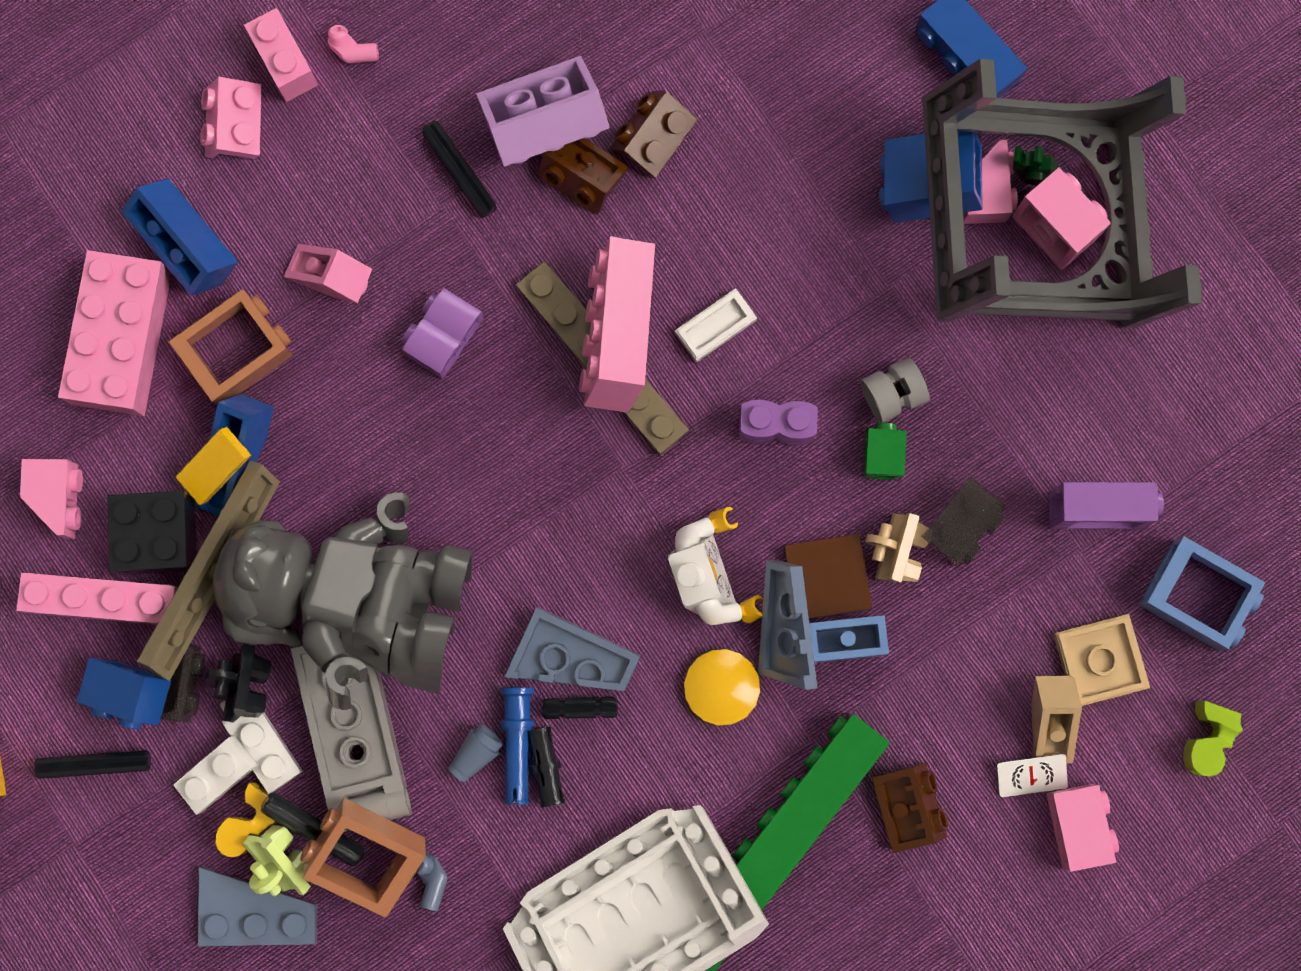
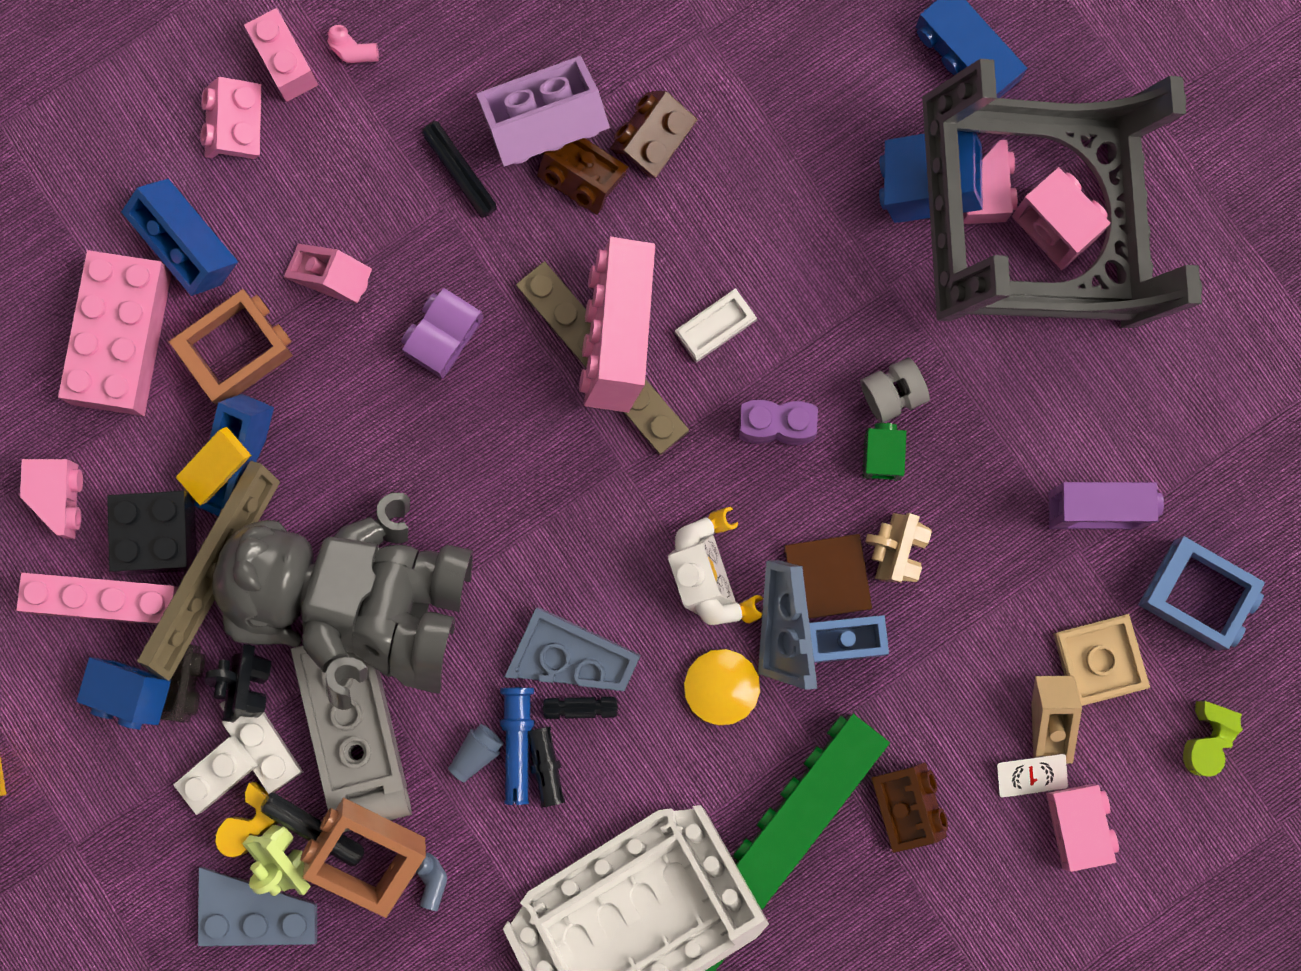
(92, 764): black axle -> none
(964, 522): clear smoke bracket -> none
(1032, 165): dark green plate -> none

